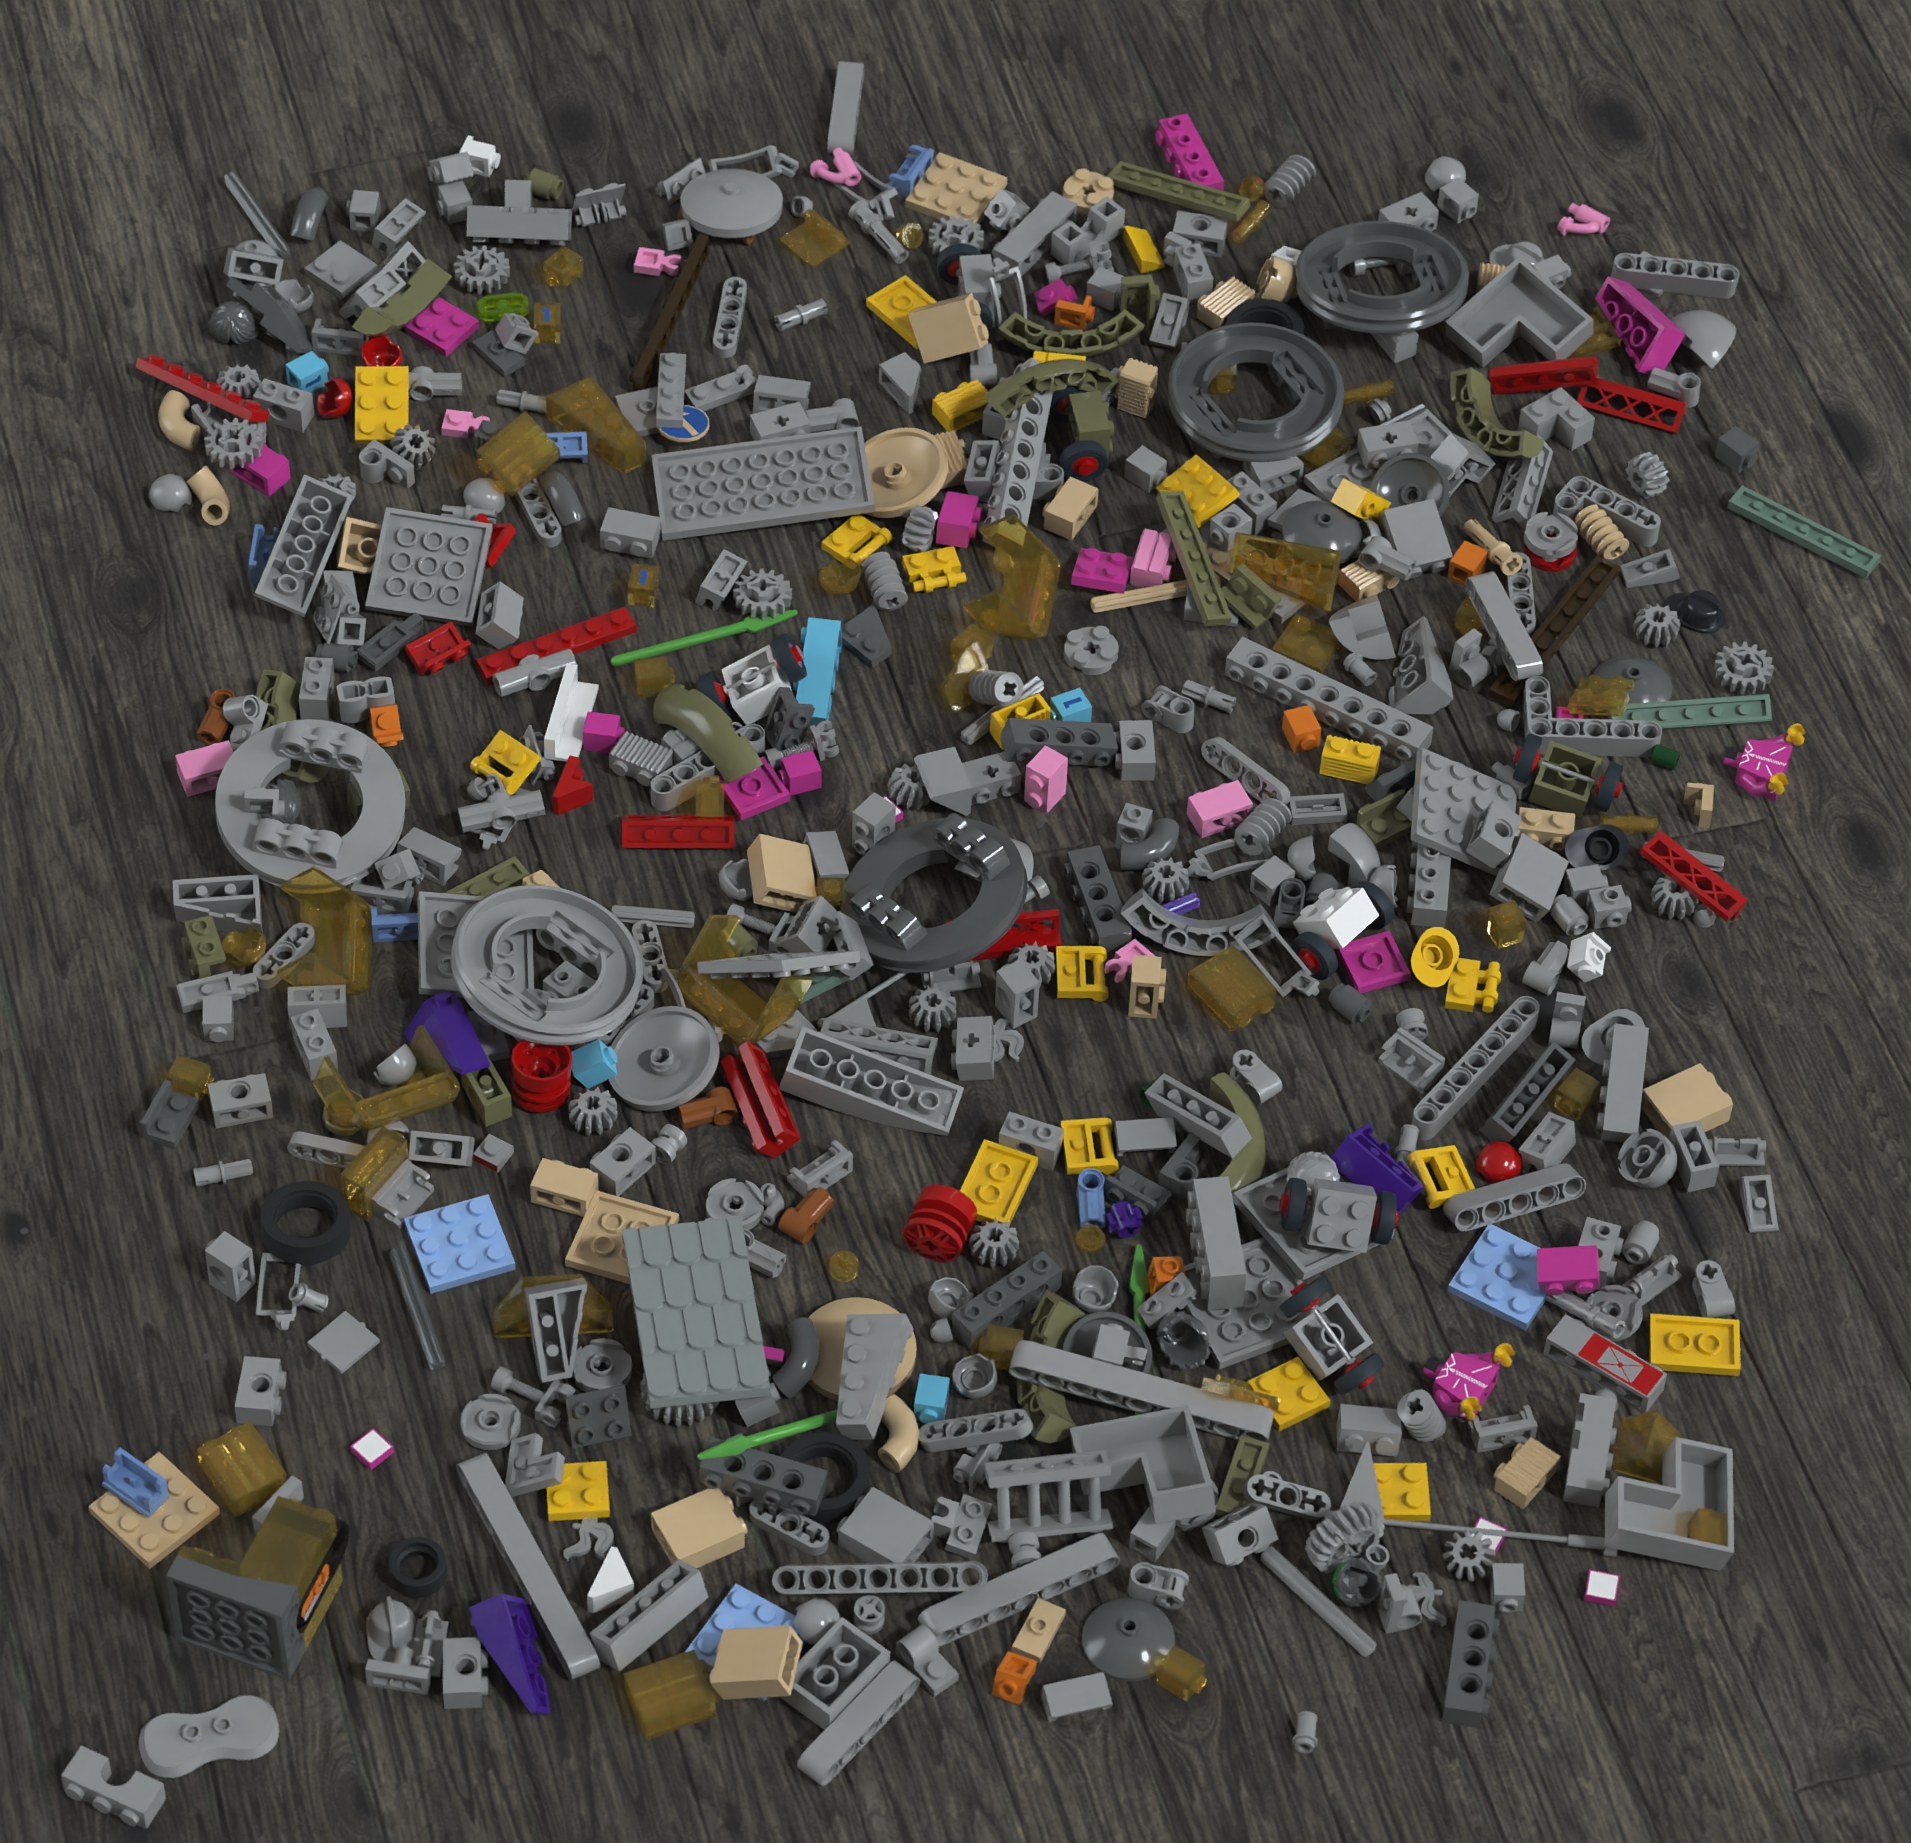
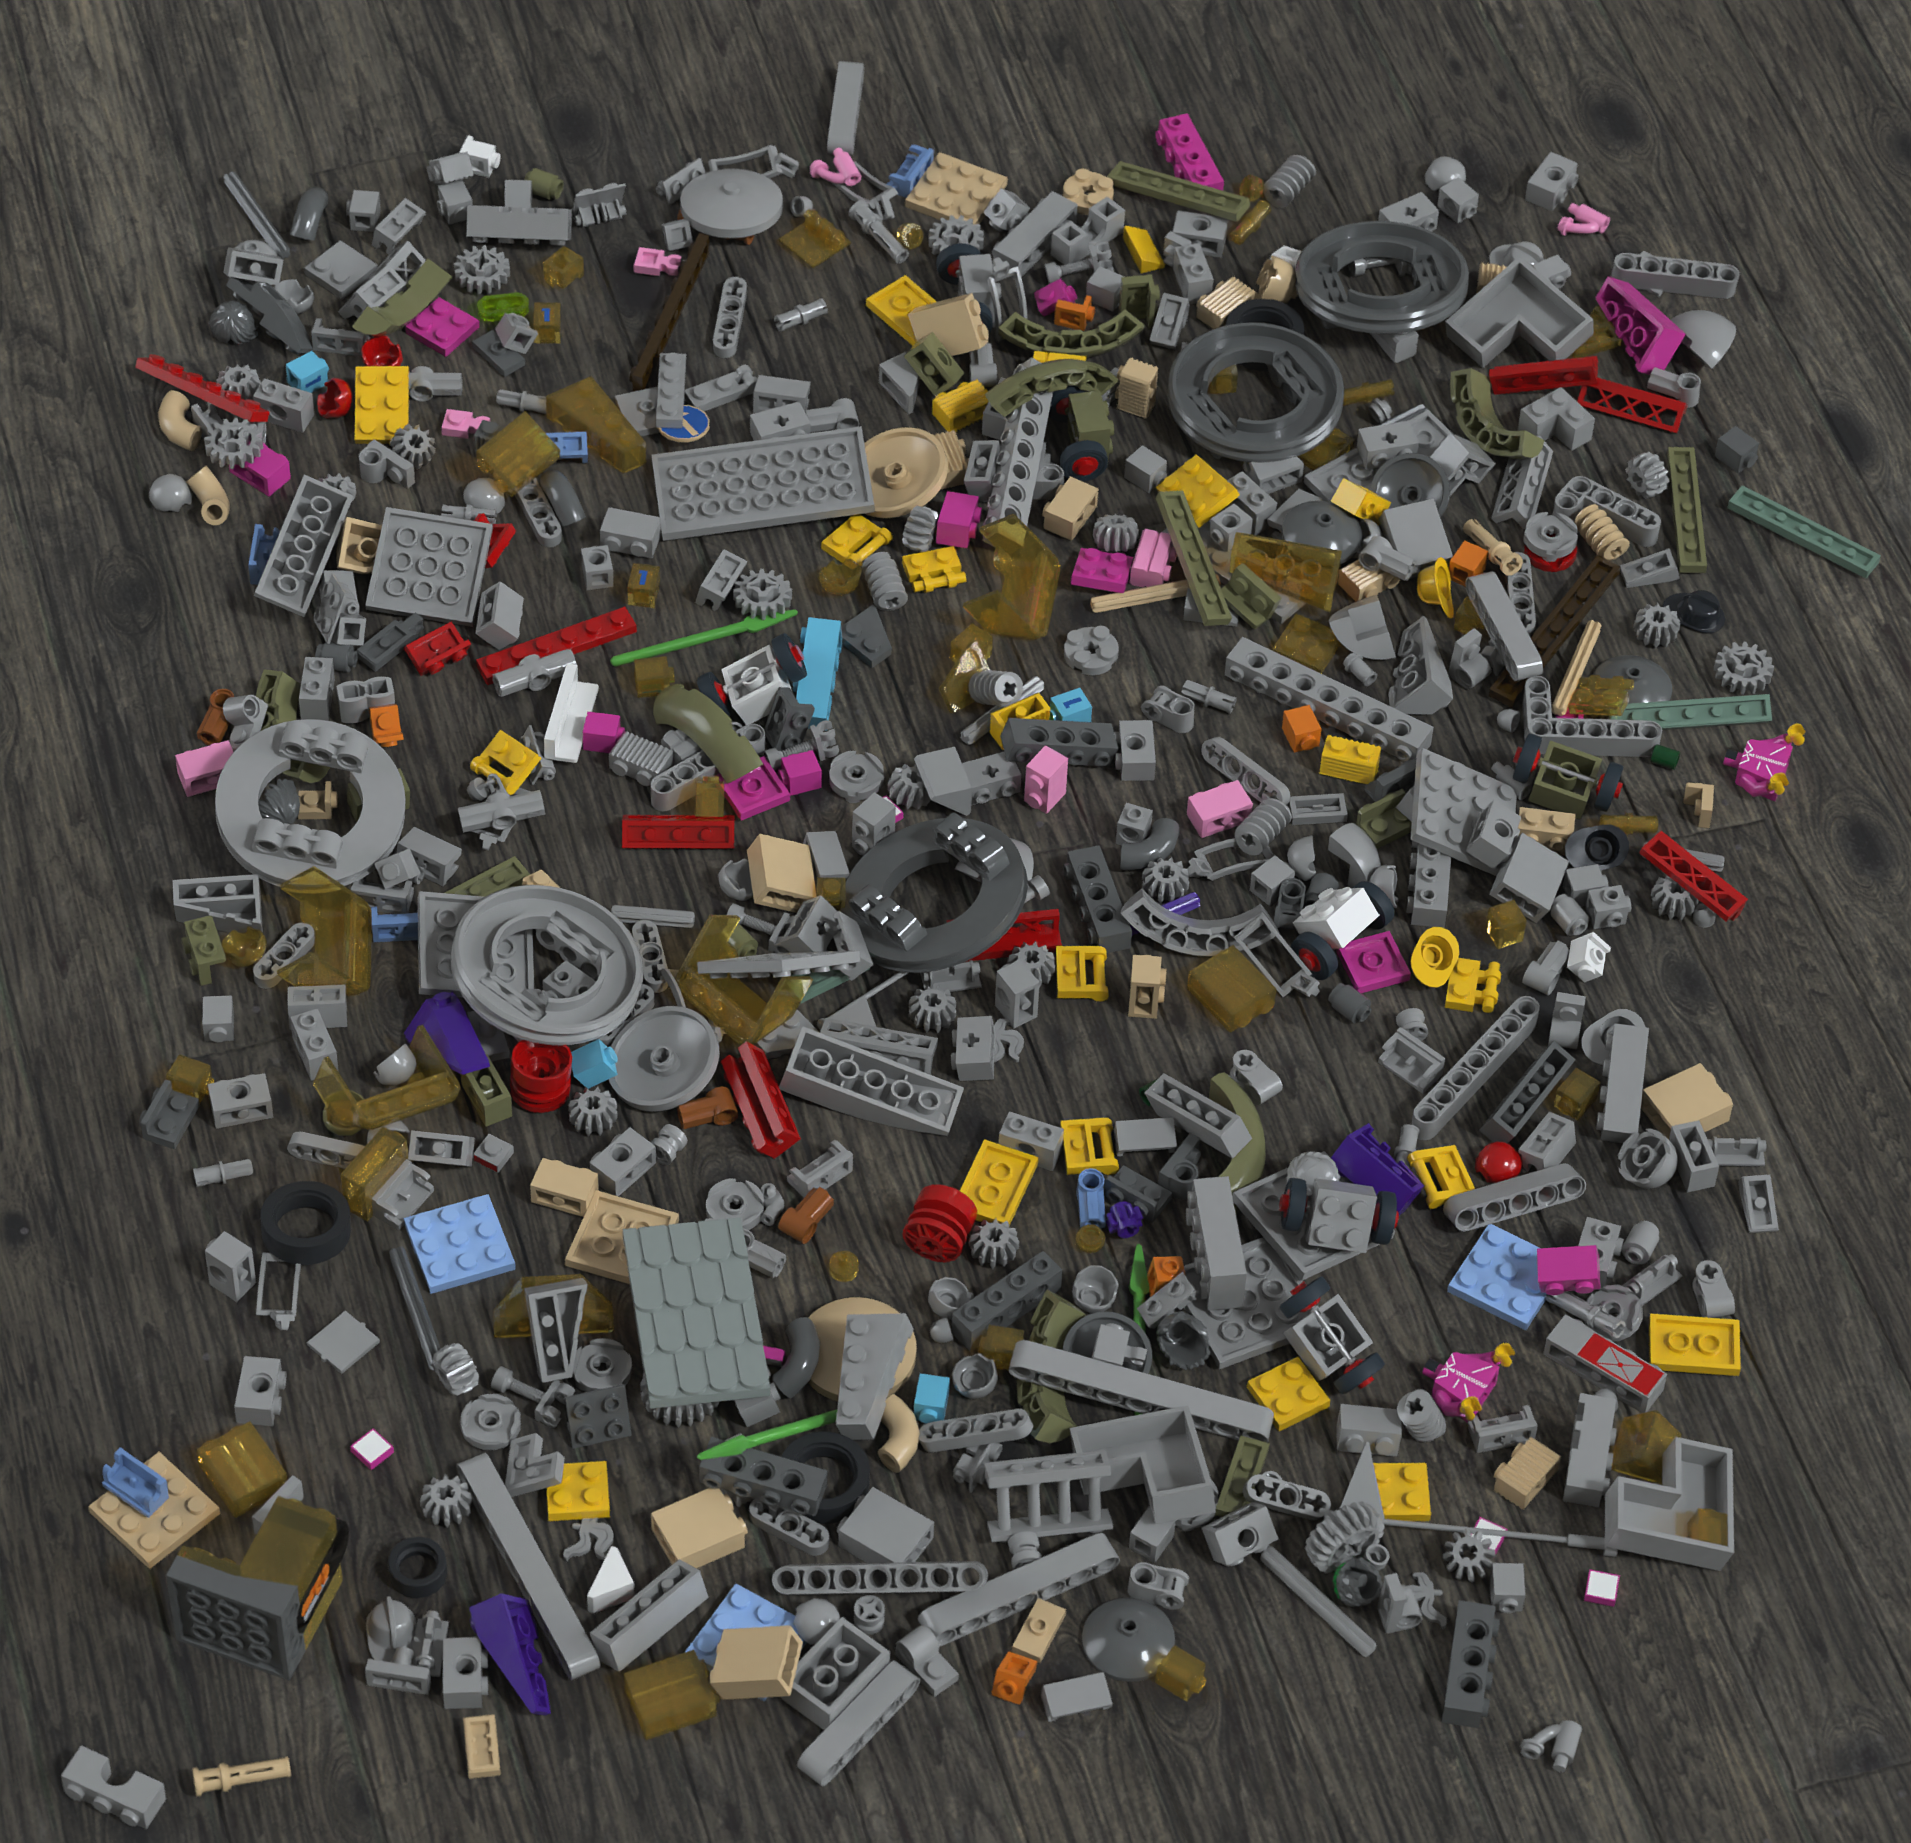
(182, 1742): light grey plate -> none
(222, 1774): none -> tan pin
(223, 984): light grey hinge -> none
(264, 801): light grey bracket -> none
(302, 1295): light grey pin -> none
(318, 803): none -> tan bracket
(446, 1500): none -> light grey gear
(455, 1369): none -> light grey gear
(481, 1746): none -> tan plate
(571, 789): red slope -> none
(597, 567): none -> light grey brick
(856, 788): none -> light grey plate
(934, 364): none -> olive brick
(961, 1523): light grey plate -> none
(1115, 533): none -> light grey gear
(1123, 959): bright pink plate -> none
(1237, 1389): clear yellow wing -> none
(1305, 1737): light grey pin -> none
(1435, 586): none -> yellow piece
(1552, 181): none -> light grey brick
(1567, 1738): none -> light grey plant
(1576, 668): none -> tan axle
(1686, 510): none -> olive plate

